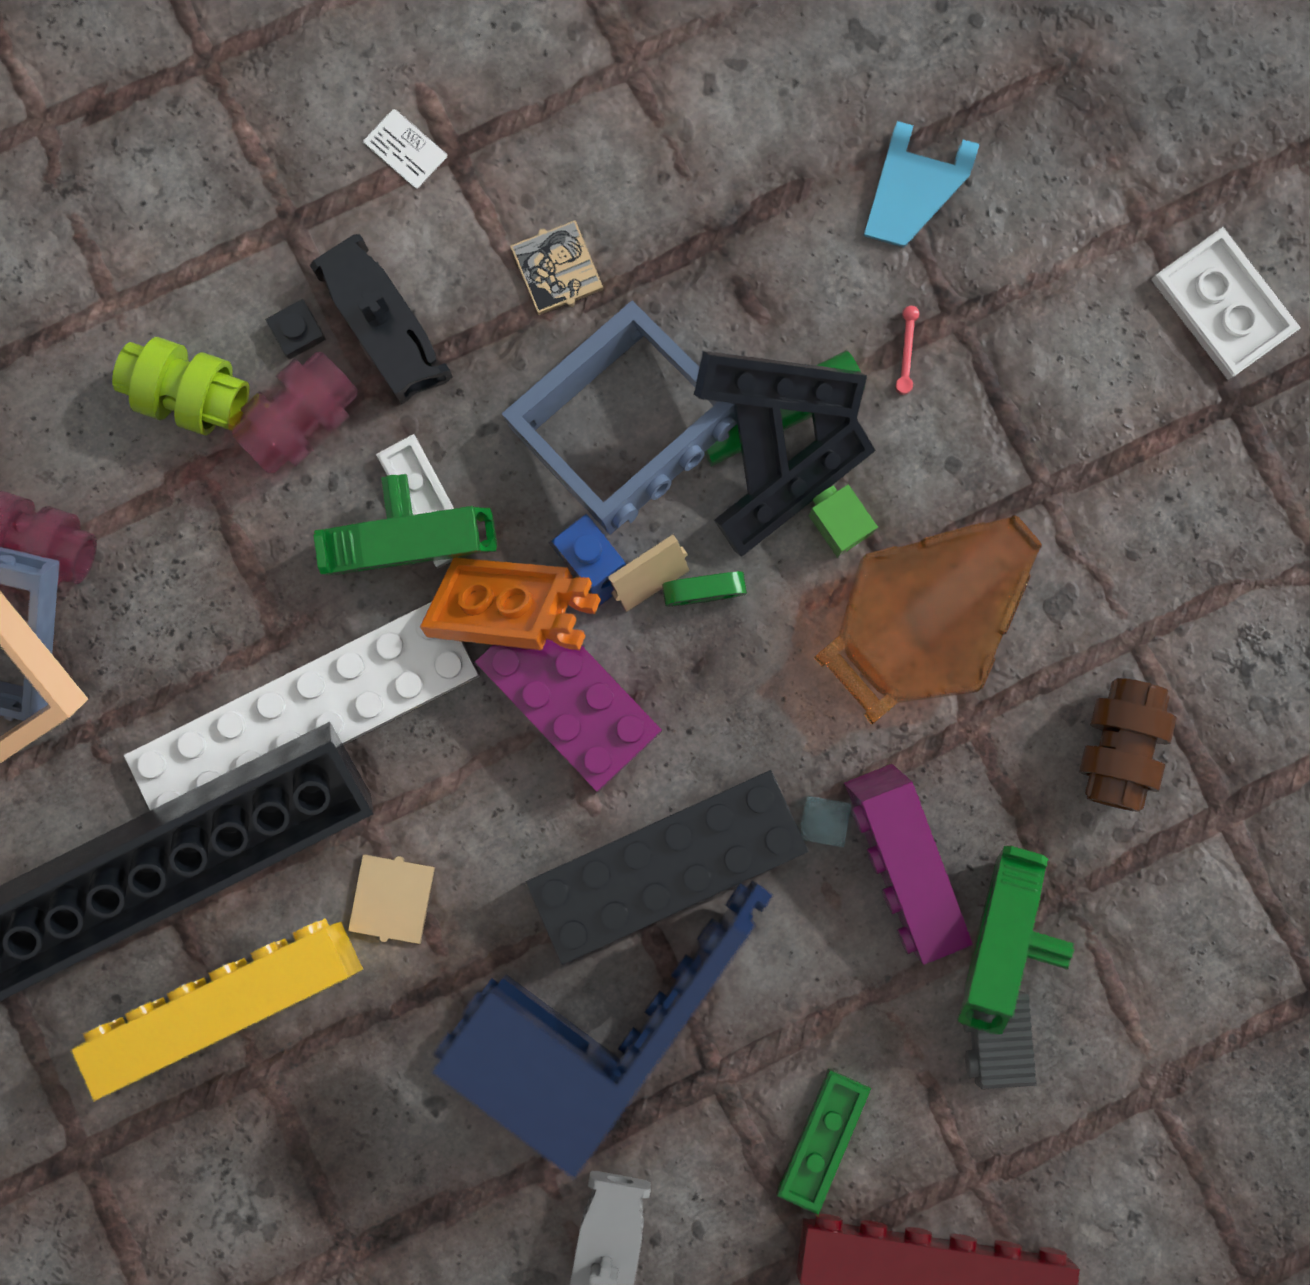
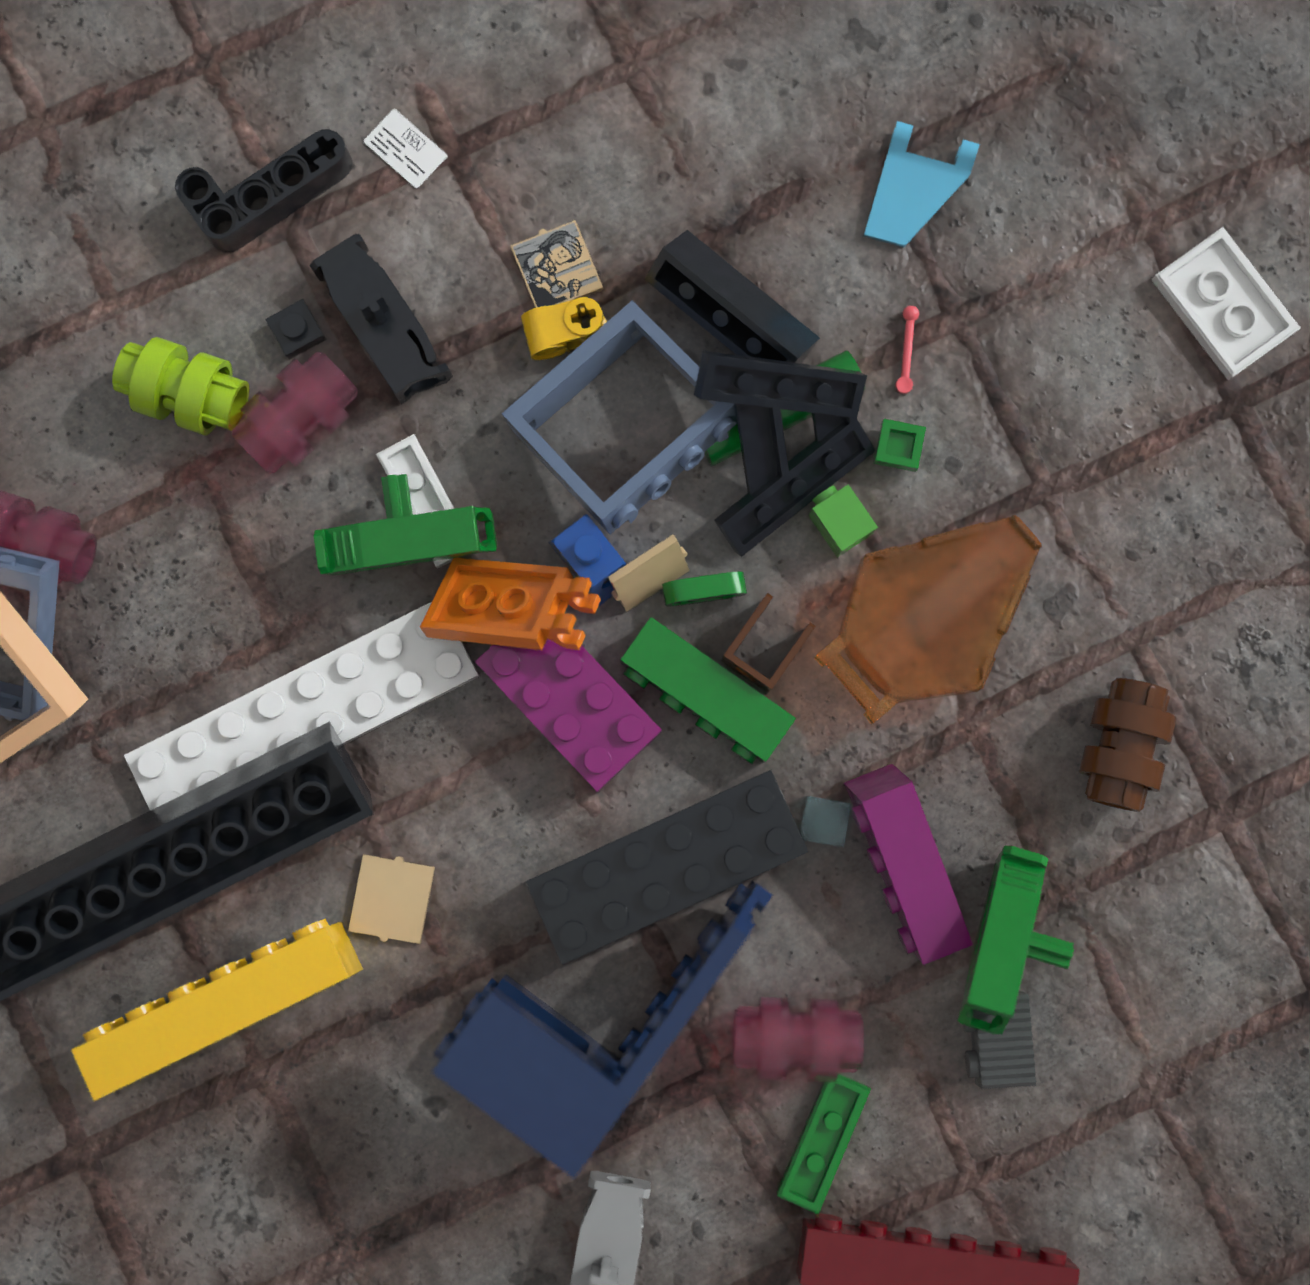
(267, 183): none -> black beam
(558, 327): none -> yellow piece
(707, 691): none -> green brick
(728, 303): none -> black brick
(749, 672): none -> reddish brown piece
(818, 1039): none -> clear pink piece
(899, 445): none -> green plate

